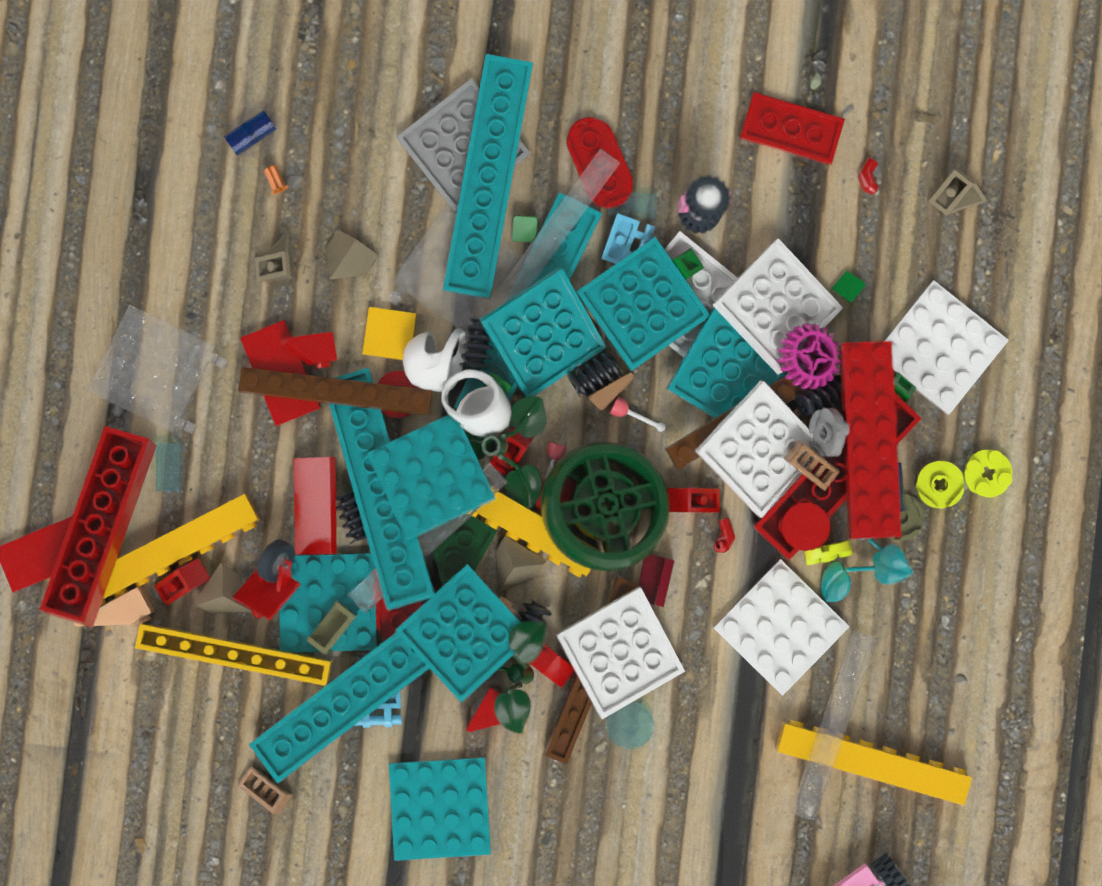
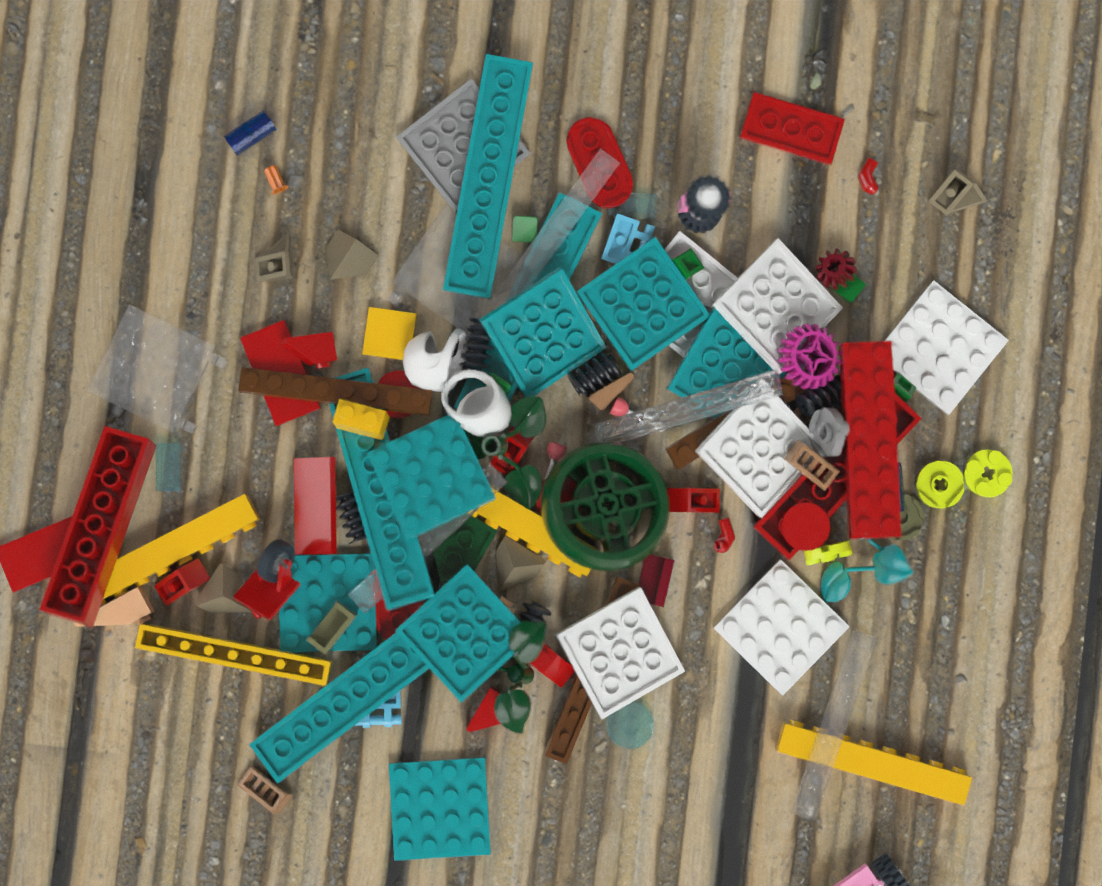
(361, 419): none -> yellow piece
(689, 408): none -> clear plate
(843, 262): none -> dark red gear

